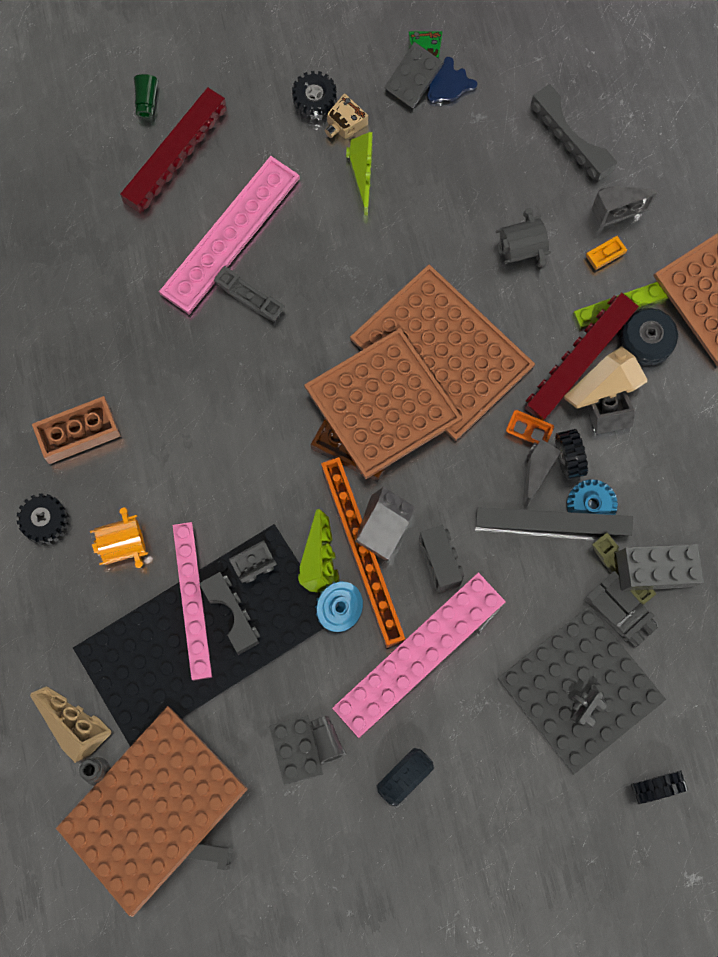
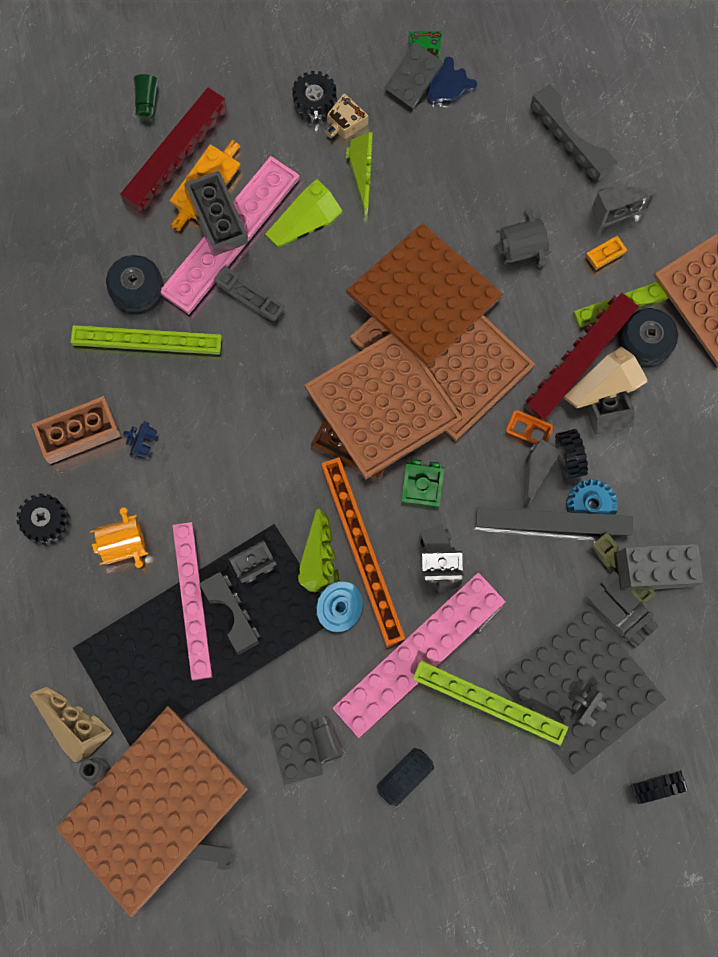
(134, 283): none -> black wheel
(144, 432): none -> dark blue hips
(146, 339): none -> lime plate
(209, 162): none -> light orange plate
(216, 213): none -> dark grey brick
(309, 211): none -> lime wedge
(384, 523): flat silver slope -> none
(423, 483): none -> green plate
(424, 294): none -> dark orange plate
(442, 566): none -> bracket
(490, 702): none -> lime plate

